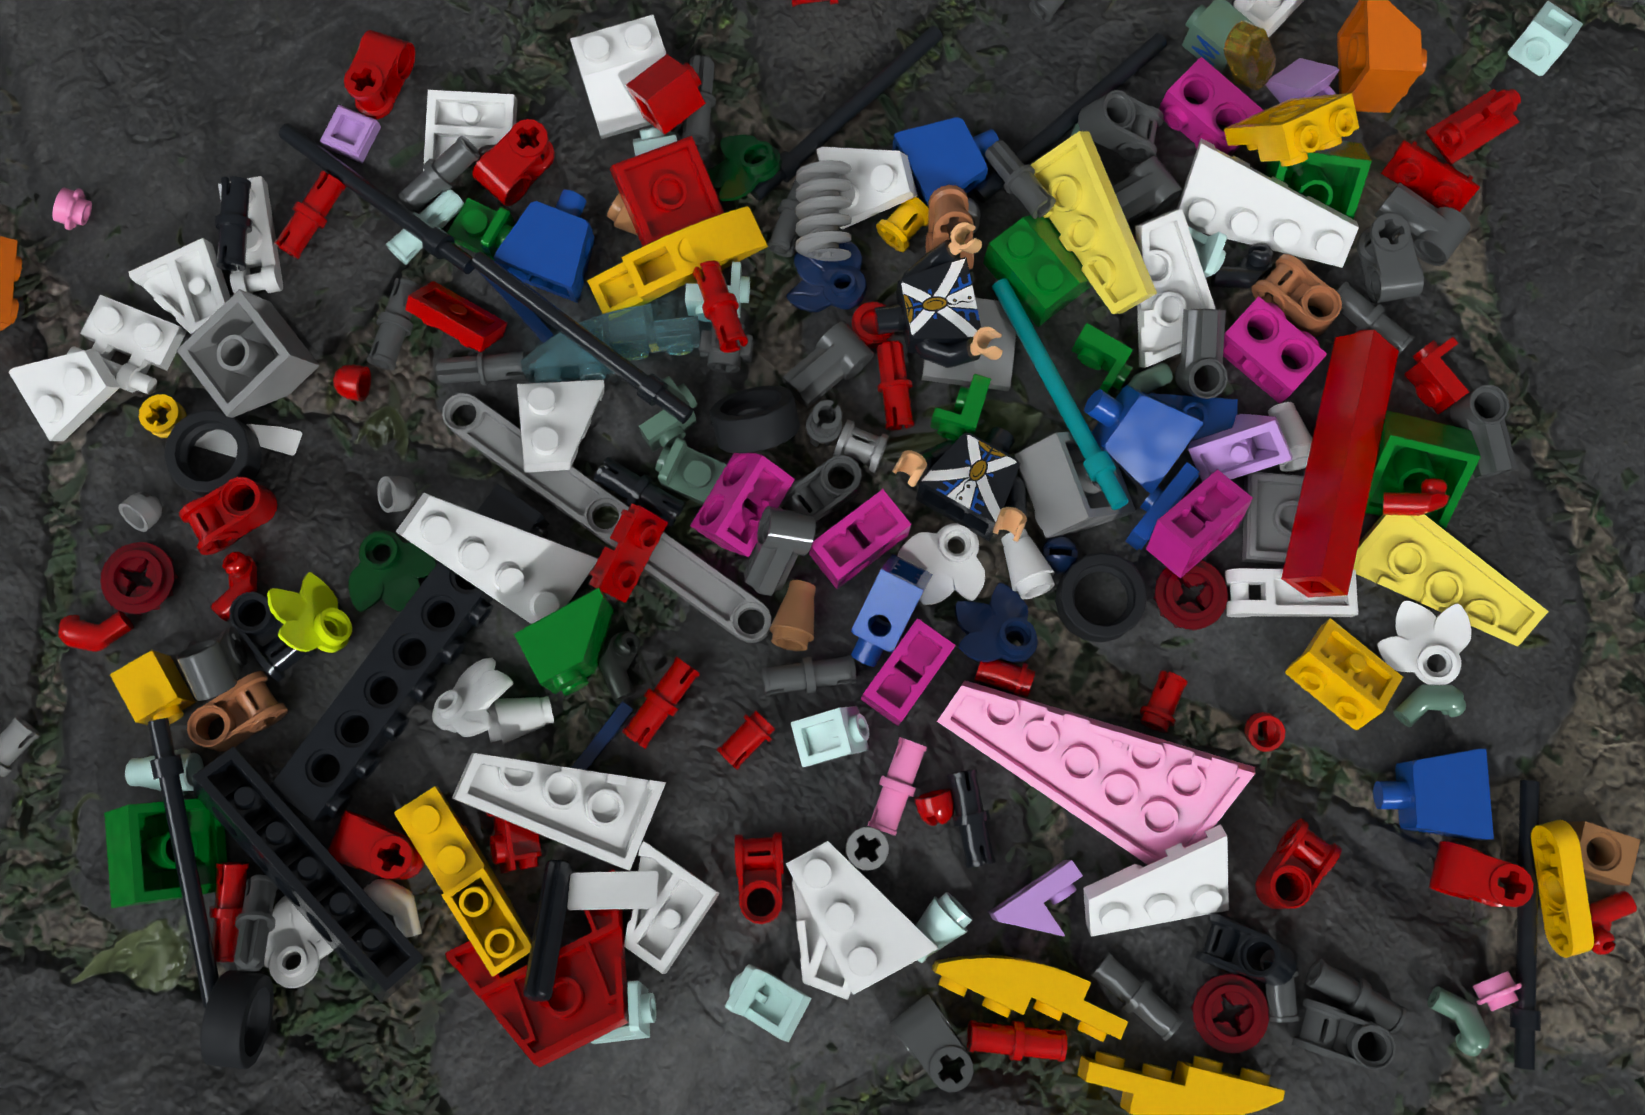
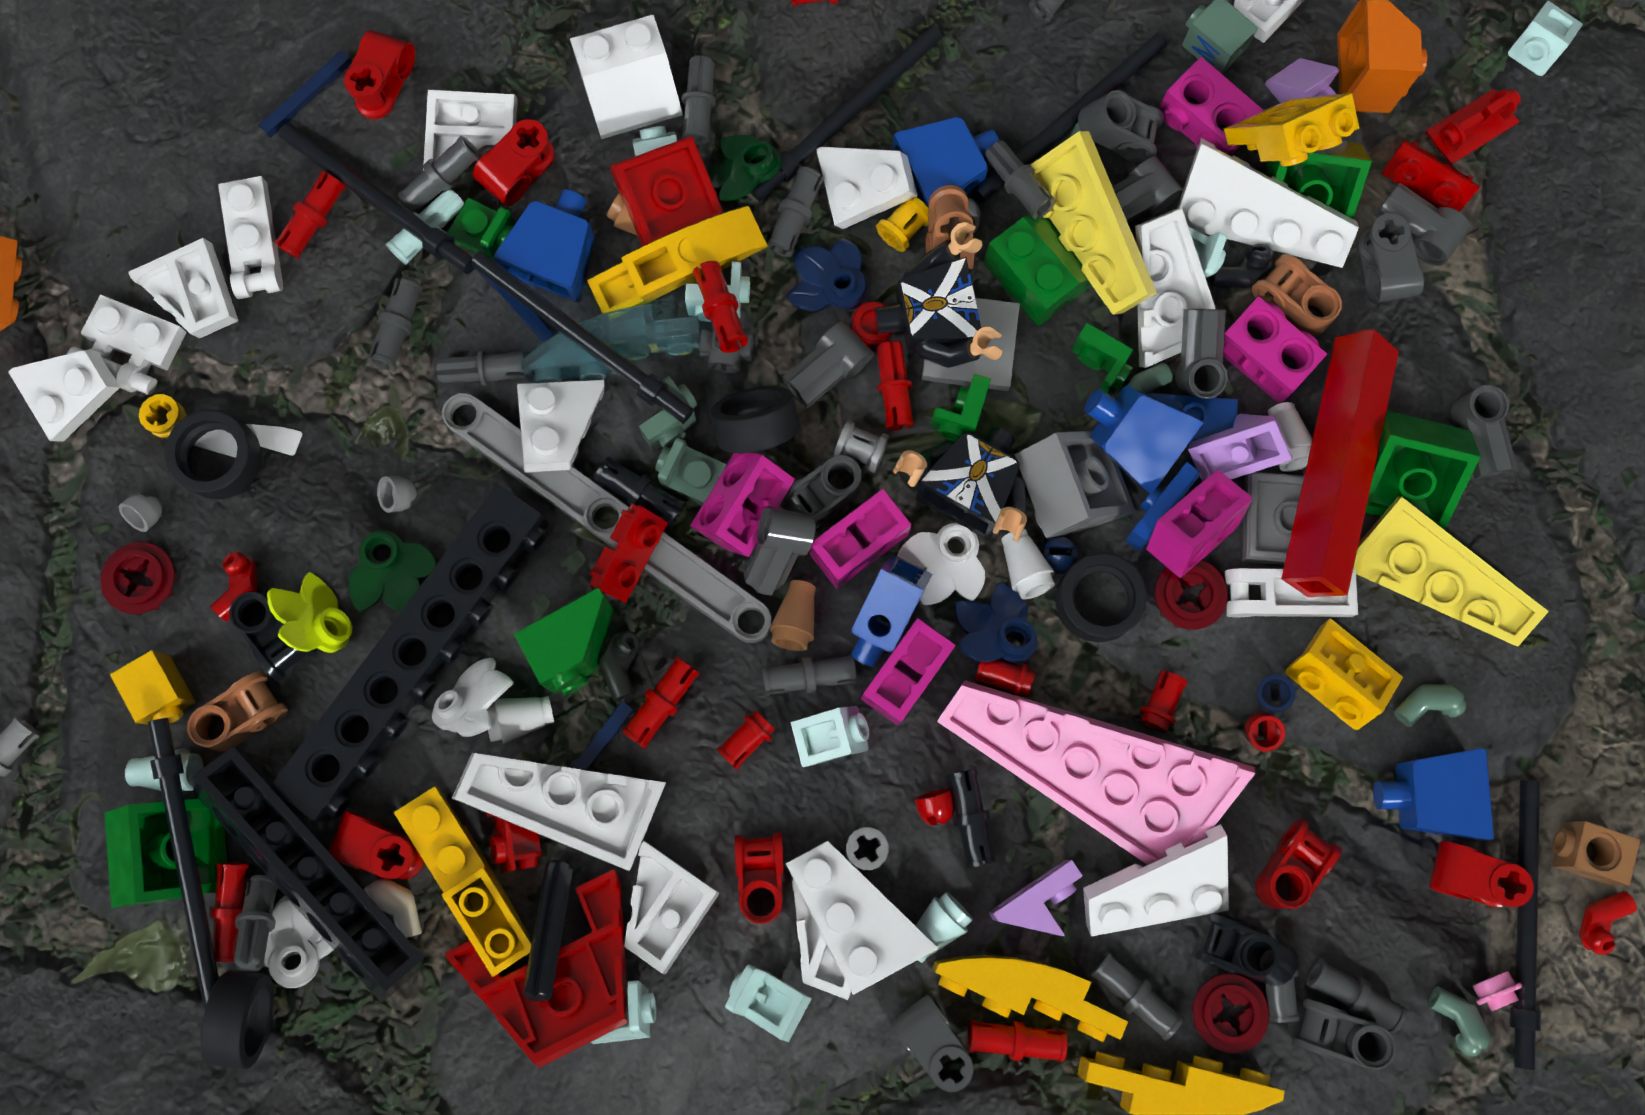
(71, 208): bright pink plate -> none
(91, 636): red arm -> none
(213, 664): dark grey piece -> none
(220, 516): red piece -> none
(233, 223): black pin -> none
(247, 355): light grey slope -> none
(305, 93): none -> dark blue piece
(350, 134): lavender tile -> none
(353, 382): red hinge -> none
(456, 316): red plate -> none
(503, 561): white wing -> none
(613, 890): white sticker -> none
(667, 93): red brick -> none
(820, 210): light grey piece -> none
(824, 423): dark grey axle -> none
(897, 786): bright pink pin -> none
(1097, 462): teal bar -> none
(1249, 55): clear yellow beam -> none
(1286, 693): none -> dark blue hinge
(1369, 317): dark grey pin -> none
(1415, 504): red arm -> none
(1424, 635): white plate -> none
(1434, 379): red bracket -> none
(1562, 888): yellow beam -> none

